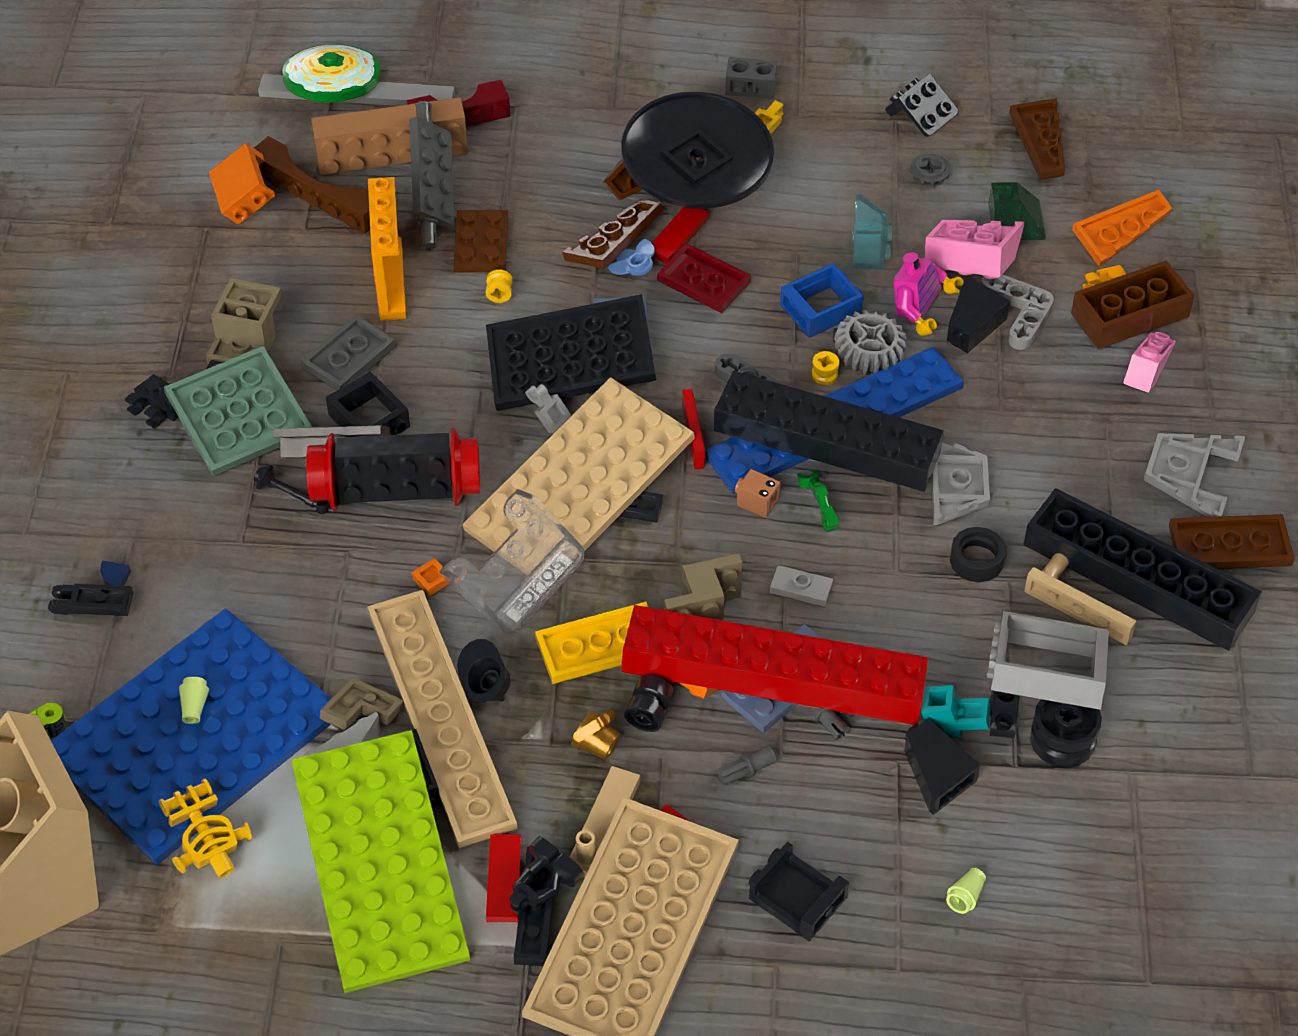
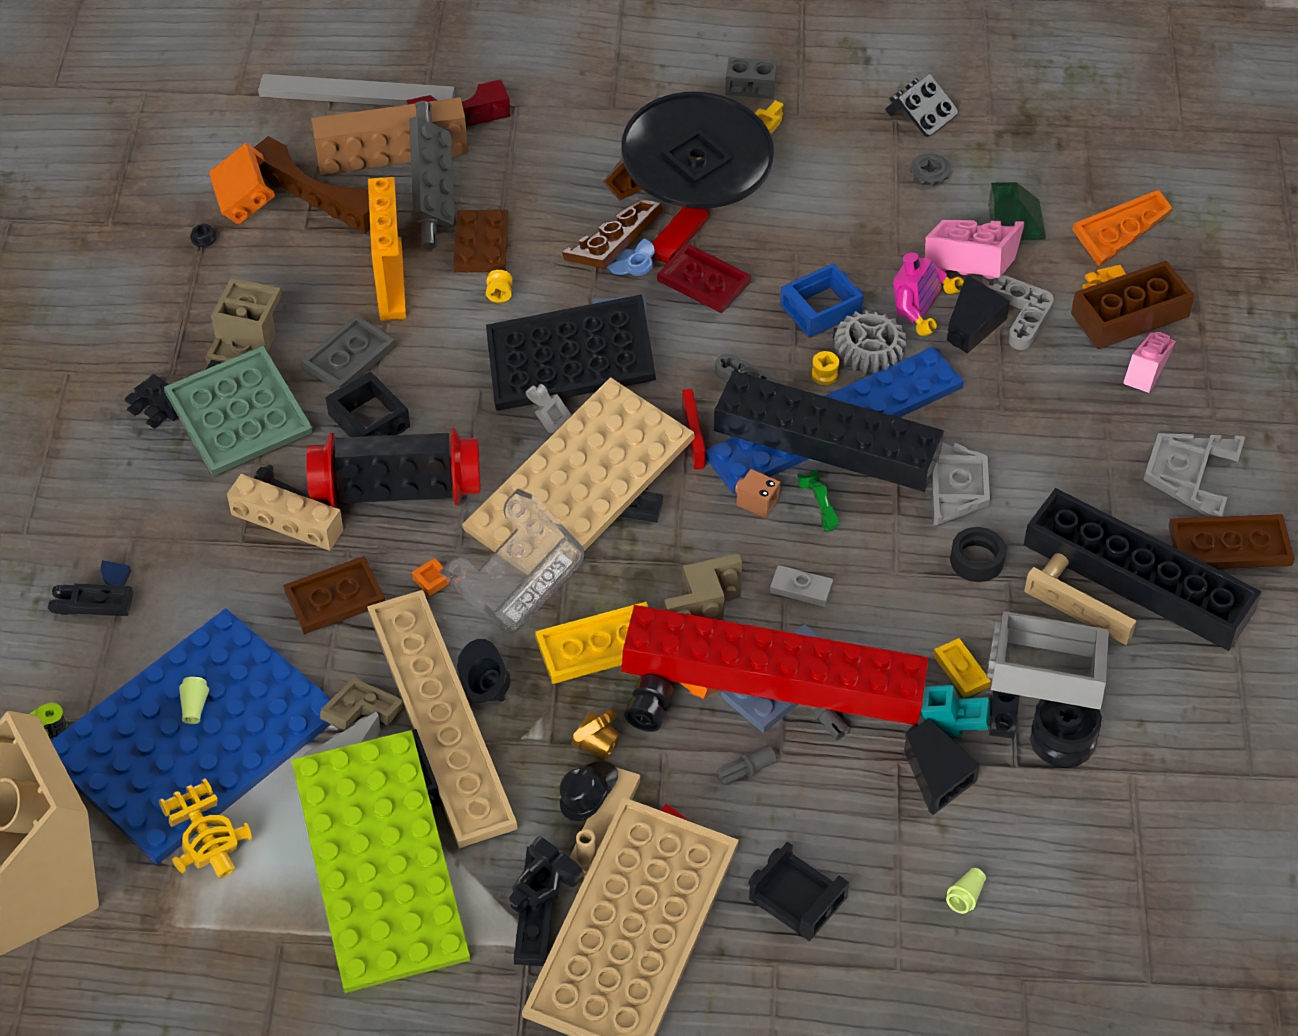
(203, 235): none -> black plate
(285, 512): none -> tan brick
(295, 440): fence -> none
(331, 73): dish -> none
(333, 594): none -> reddish brown plate
(502, 874): red tile -> none
(586, 789): none -> black piece
(870, 235): clear light blue slope -> none
(961, 668): none -> yellow plate
(1041, 136): reddish brown wing -> none

